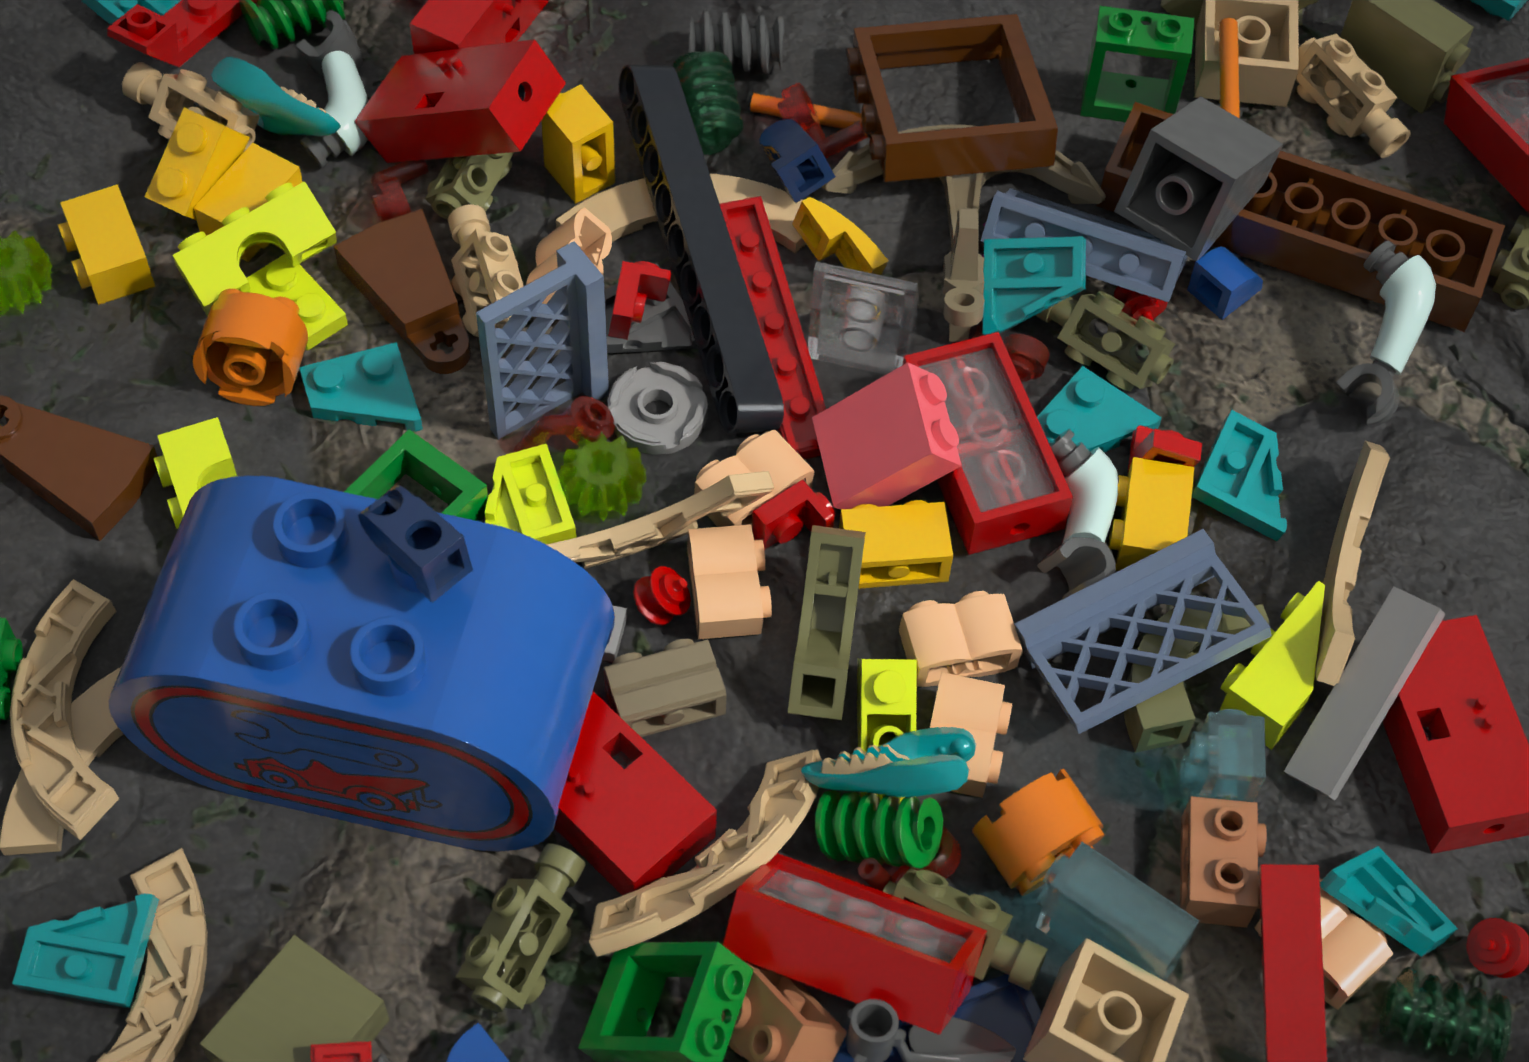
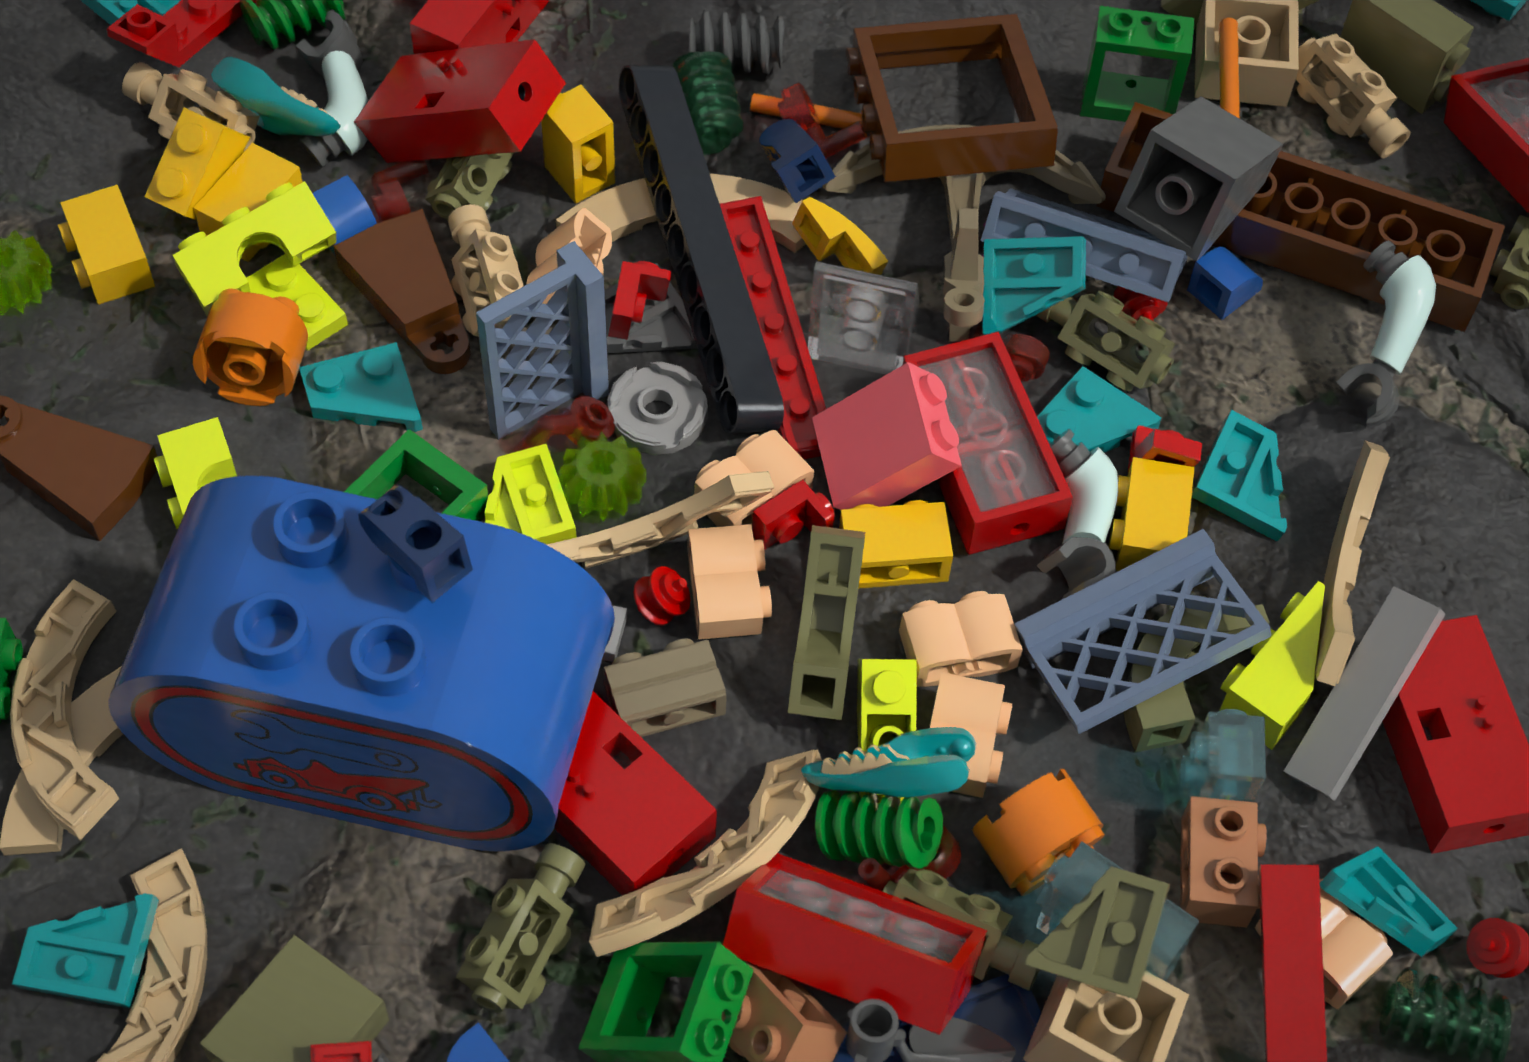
(345, 208): none -> blue brick
(1106, 934): none -> olive wing

